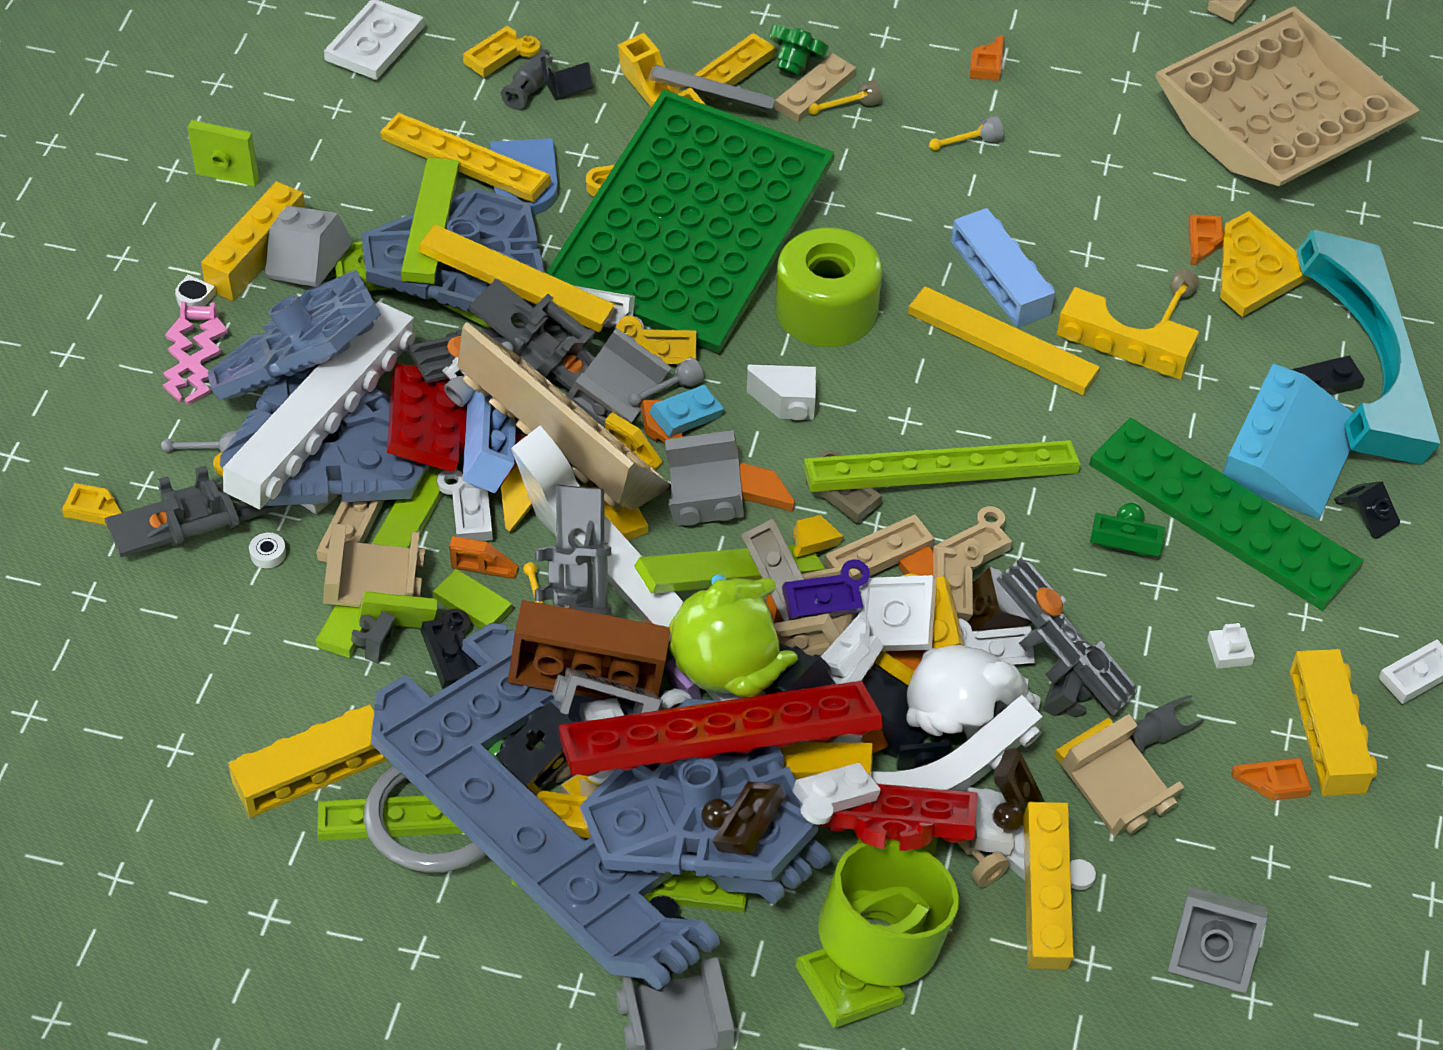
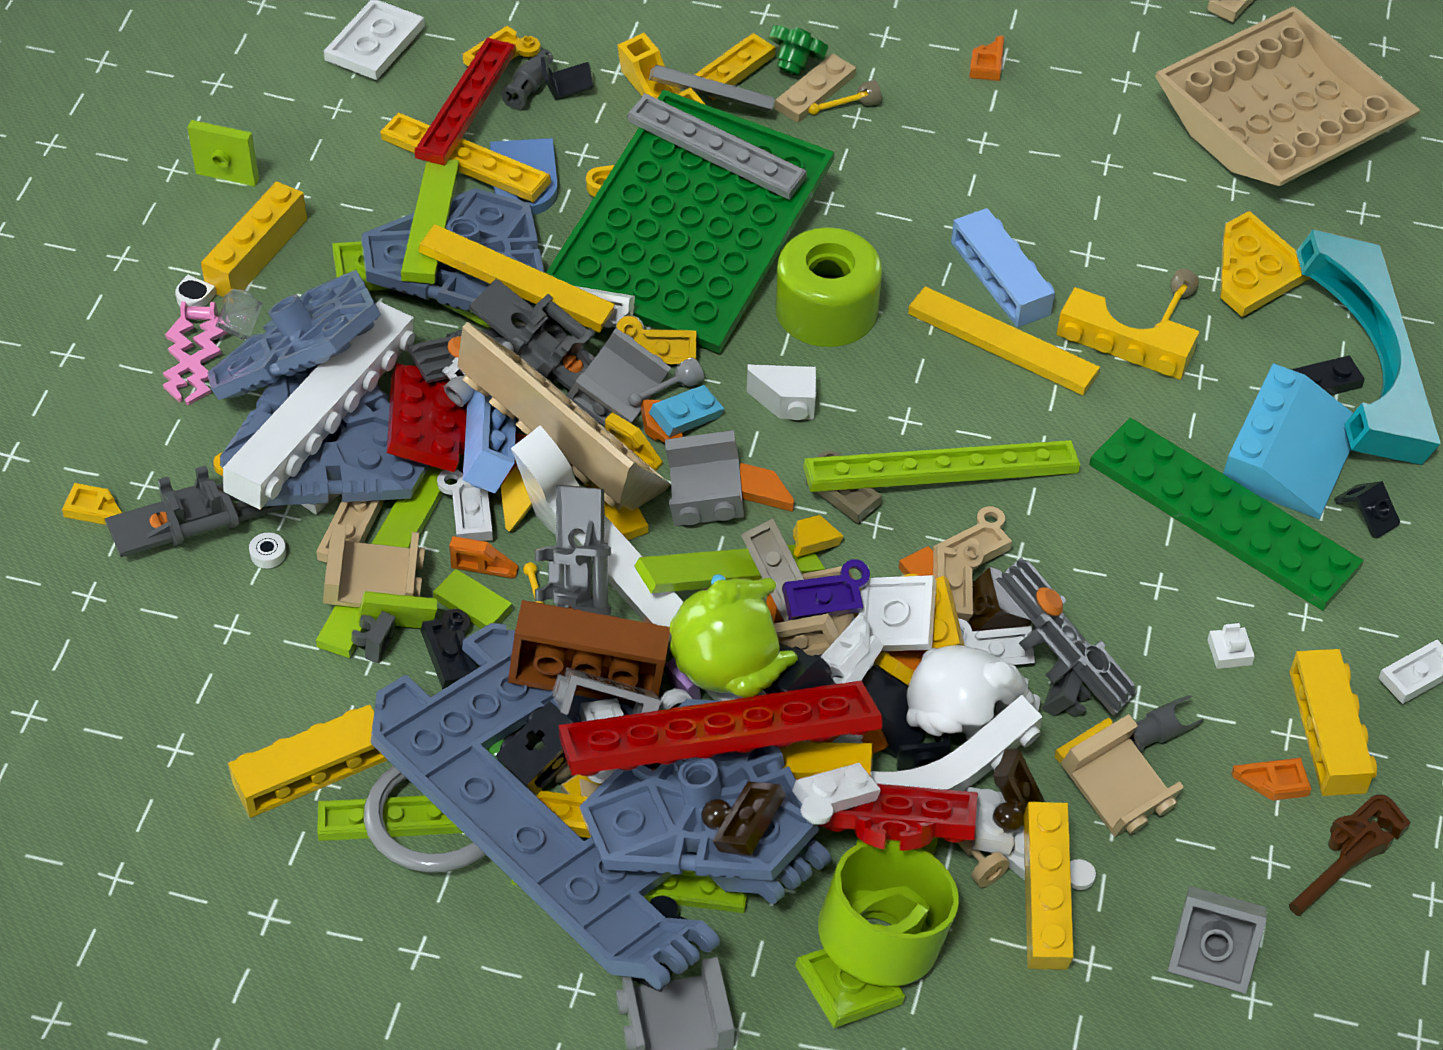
(168, 445): light grey hinge -> none
(239, 313): none -> clear bracket
(305, 245): light grey slope -> none
(465, 101): none -> red tile
(717, 146): none -> light grey tile
(883, 547): tan plate -> none
(989, 129): hinge -> none
(1128, 531): green plate -> none
(1204, 236): orange tile -> none
(1358, 842): none -> reddish brown piece

